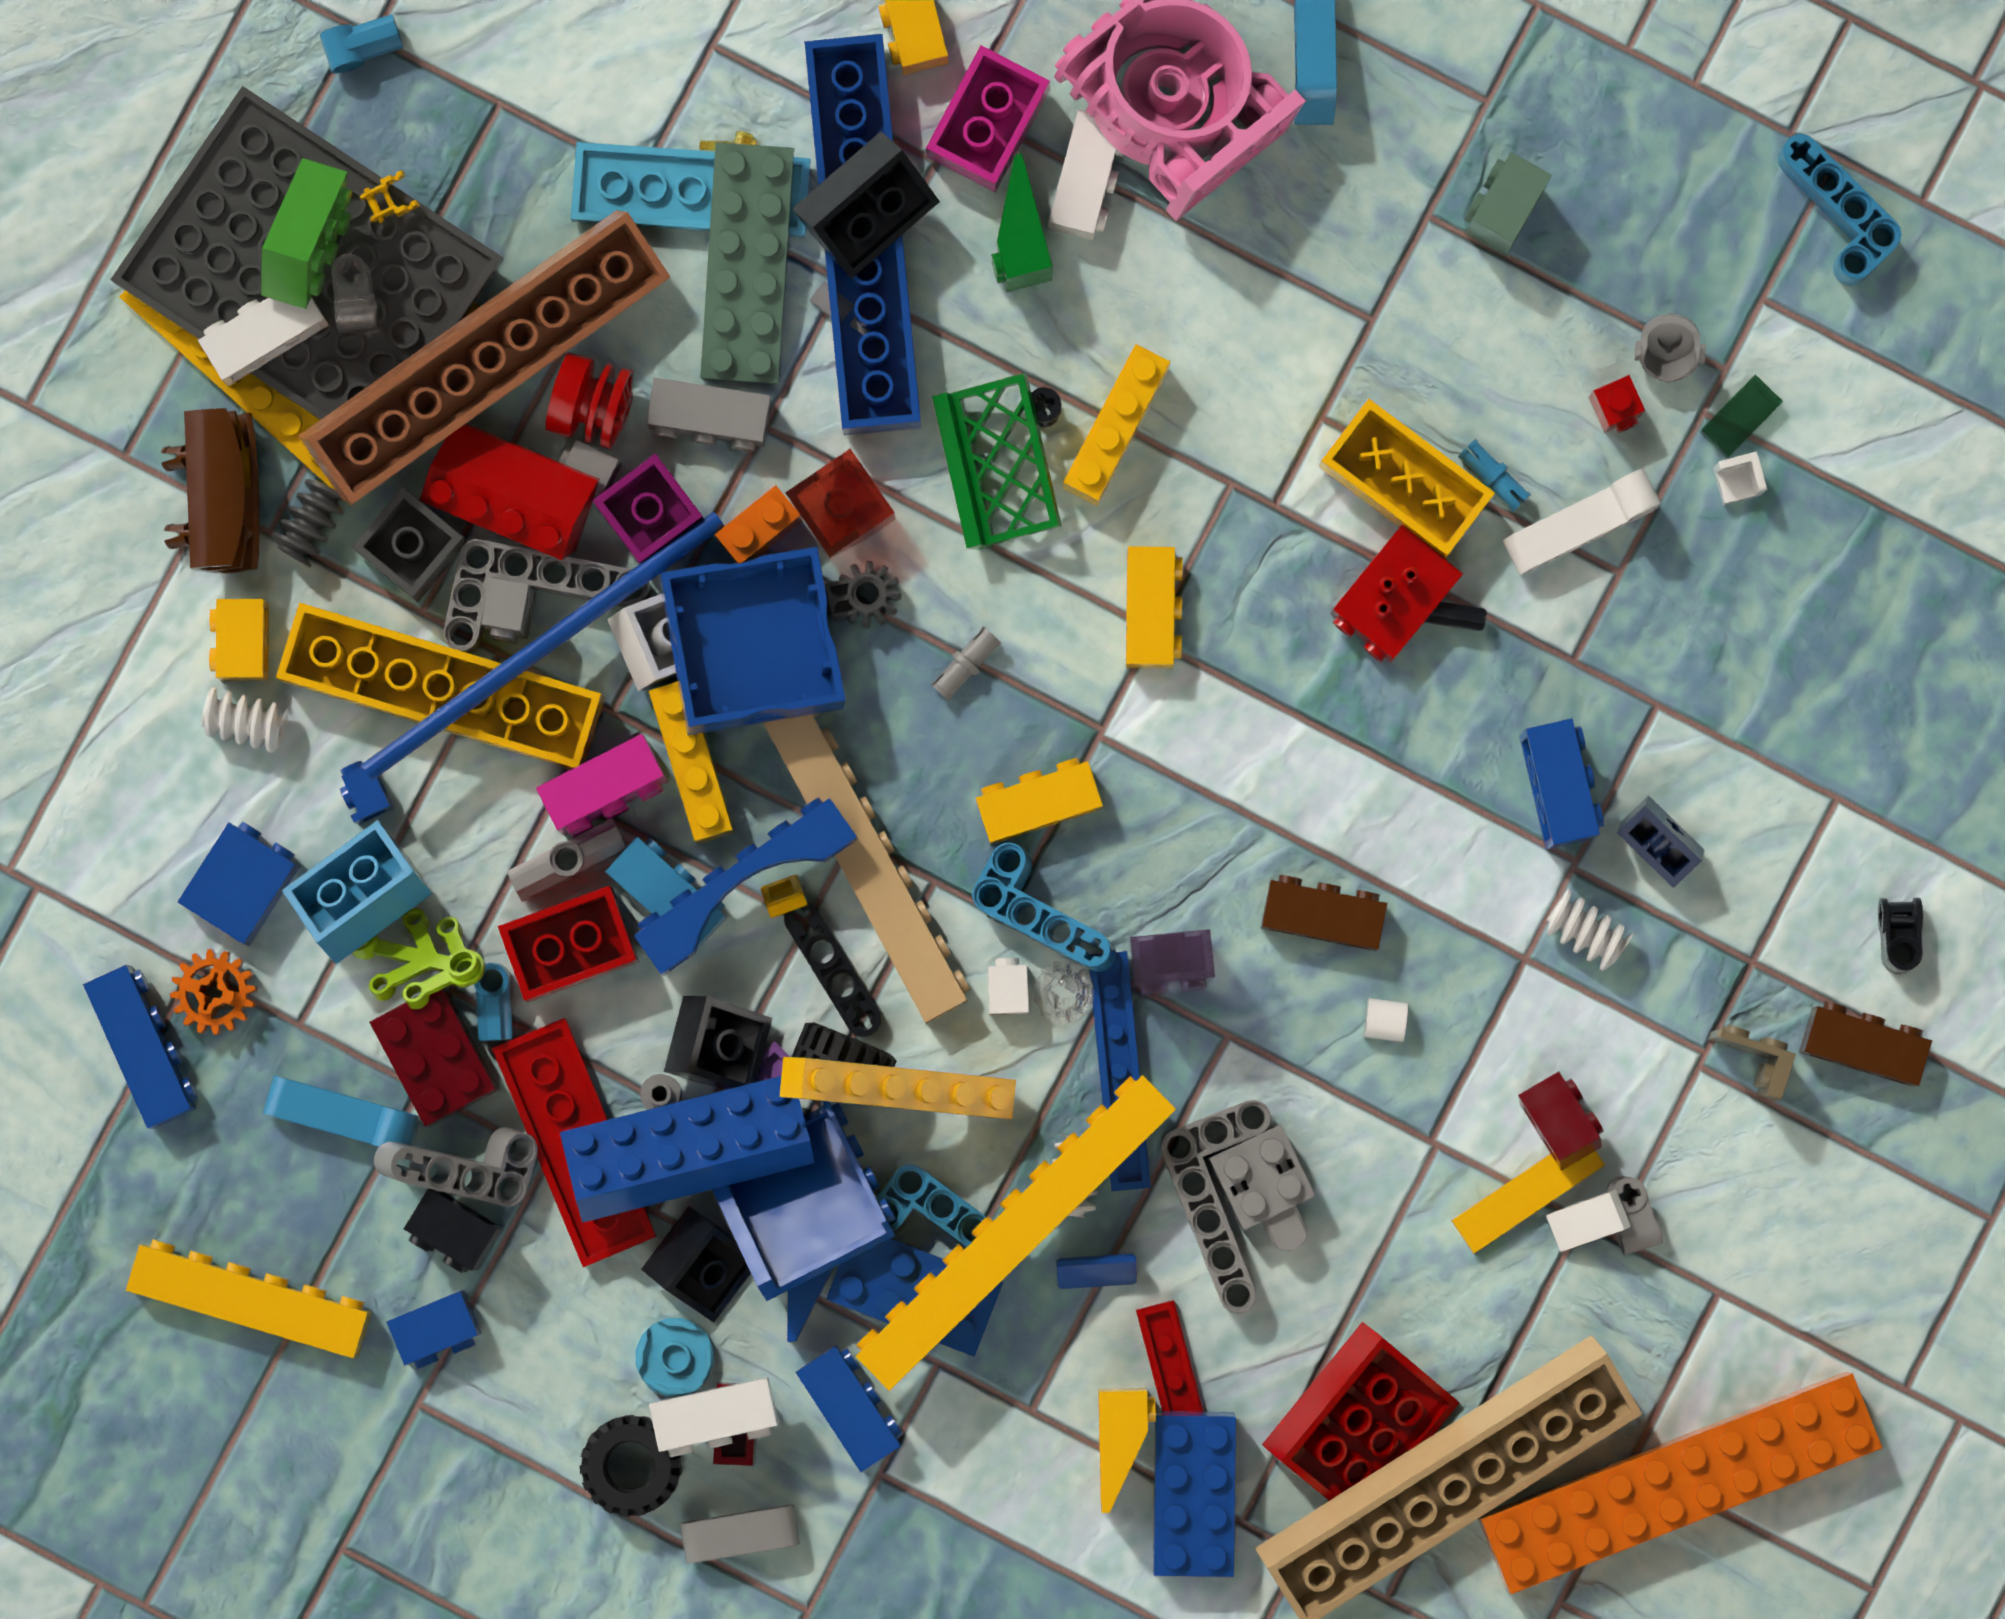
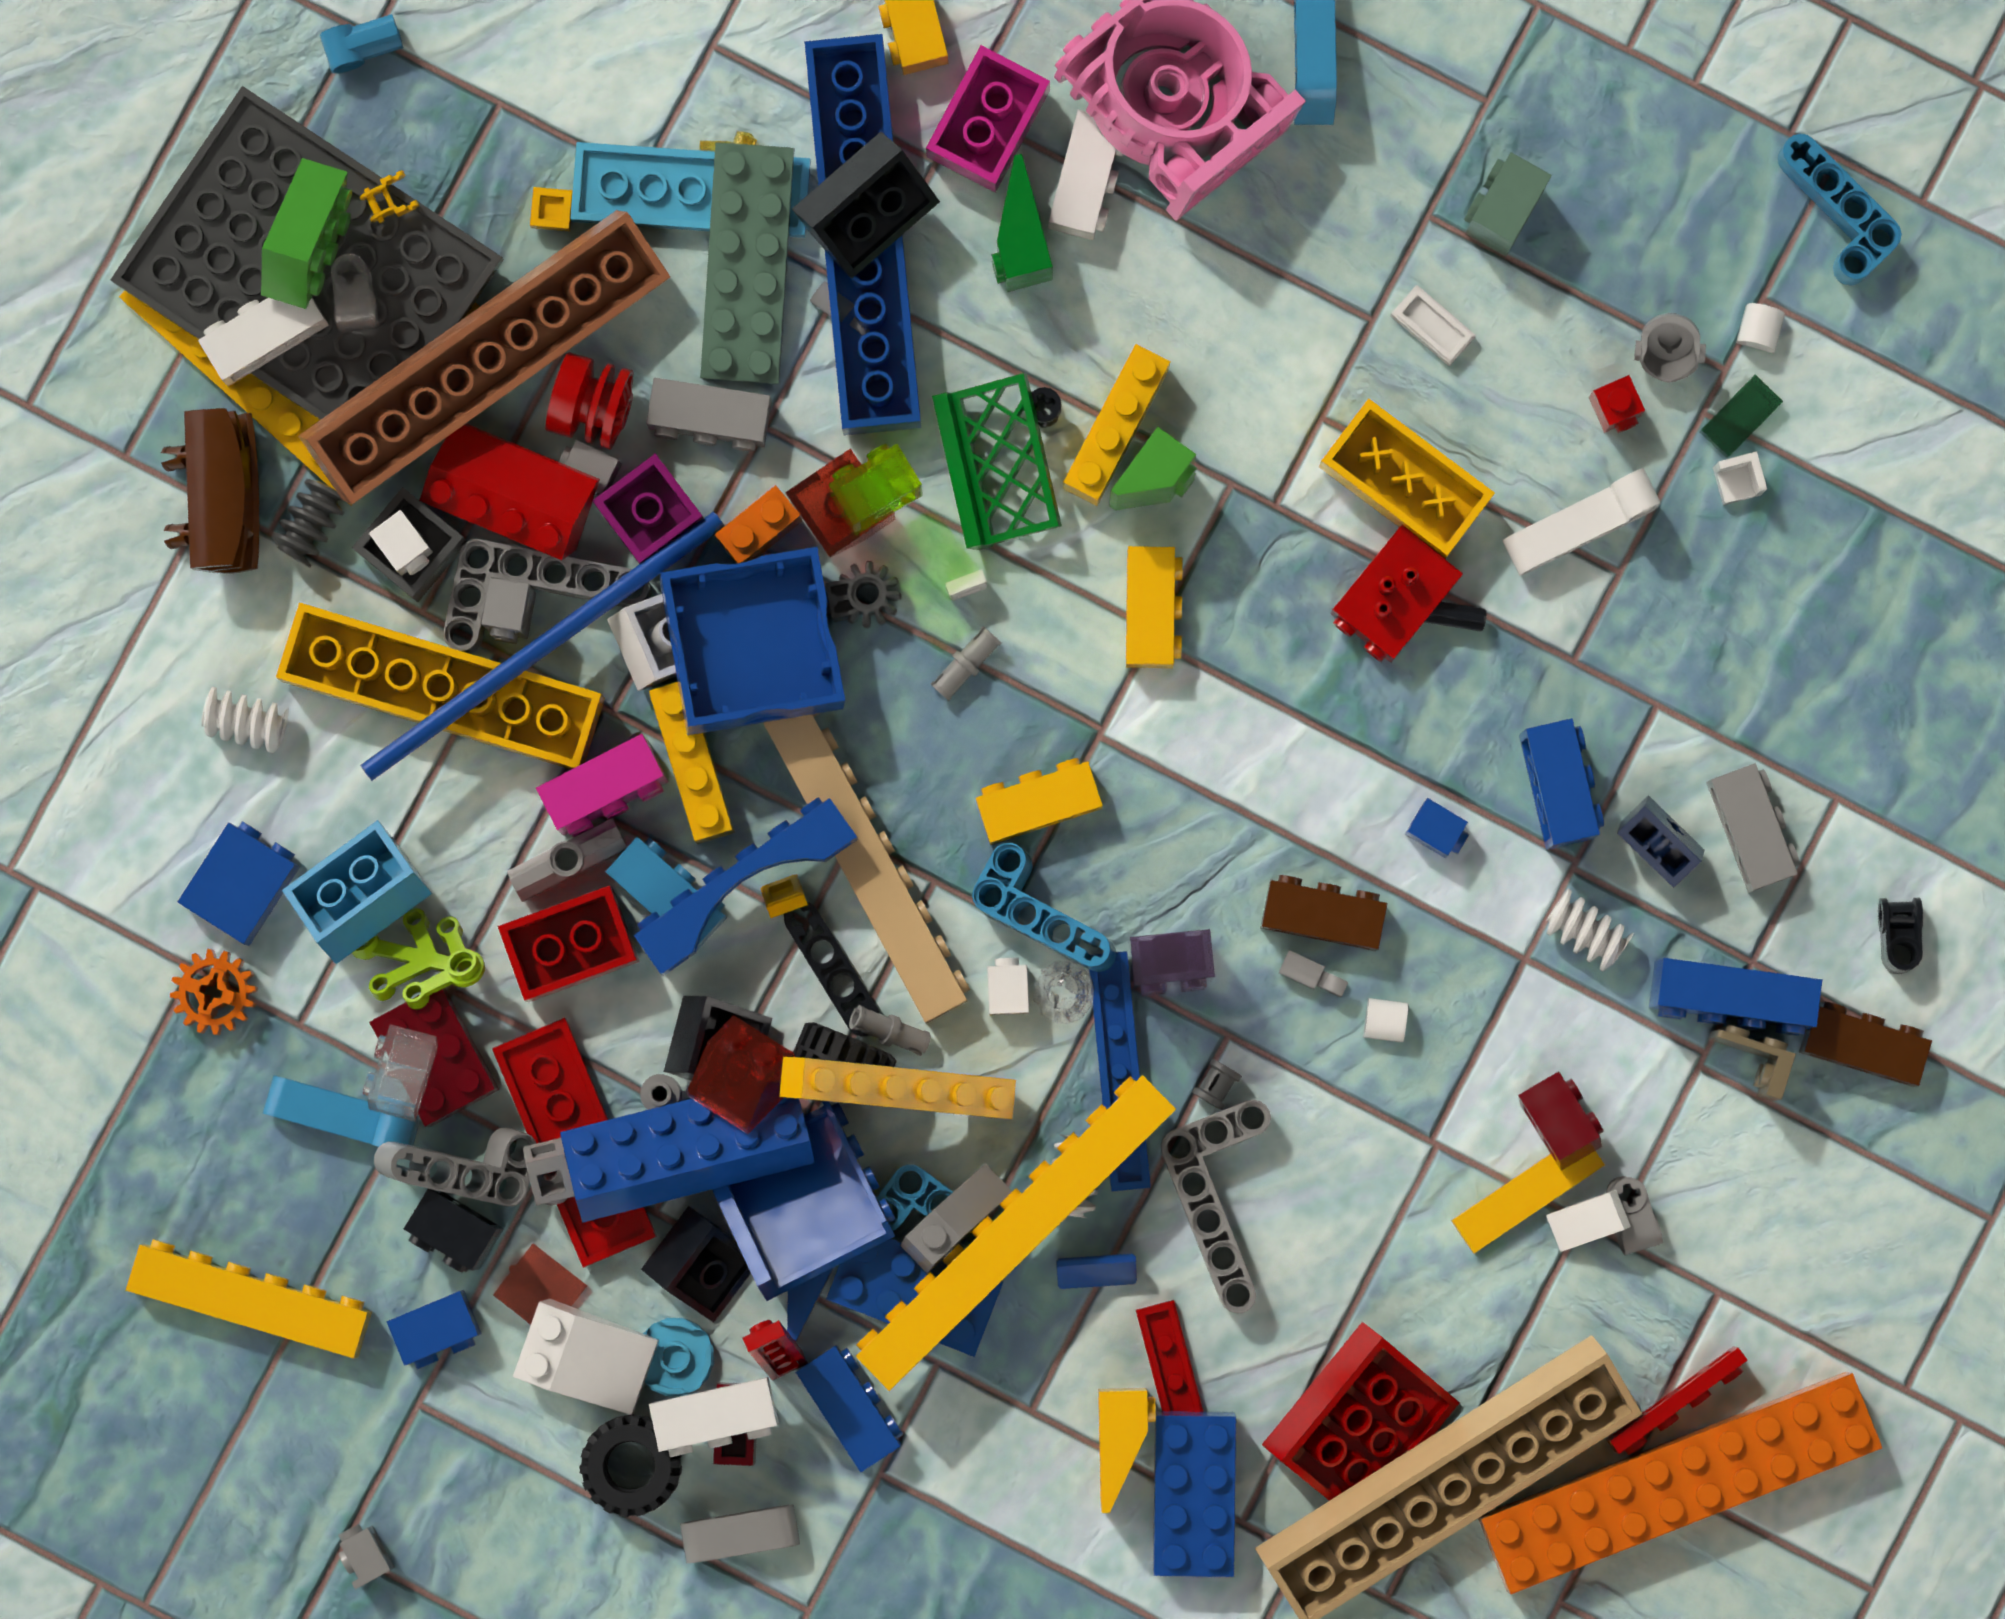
(140, 1046): blue brick -> none
(240, 640): yellow brick -> none
(364, 1554): none -> light grey brick
(366, 795): blue brick -> none
(401, 1072): none -> clear brick
(402, 544): none -> white brick
(494, 1008): dark azure piece -> none
(538, 1279): none -> clear red piece
(543, 1159): none -> light grey brick
(551, 209): none -> yellow plate
(585, 1357): none -> white slope
(739, 1074): none -> clear red slope
(774, 1349): none -> red plate
(875, 488): none -> clear neon green brick
(889, 1030): none -> light grey pin
(955, 1218): none -> light grey slope
(966, 585): none -> tile
(1155, 474): none -> bright green slope
(1216, 1084): none -> dark grey bush
(1266, 1186): light grey brick -> none
(1311, 974): none -> light grey bar
(1433, 325): none -> white tile
(1438, 829): none -> blue brick
(1494, 475): dark azure pin -> none
(1692, 1392): none -> red plate
(1735, 994): none -> blue brick
(1753, 827): none -> light grey brick
(1760, 327): none -> white brick

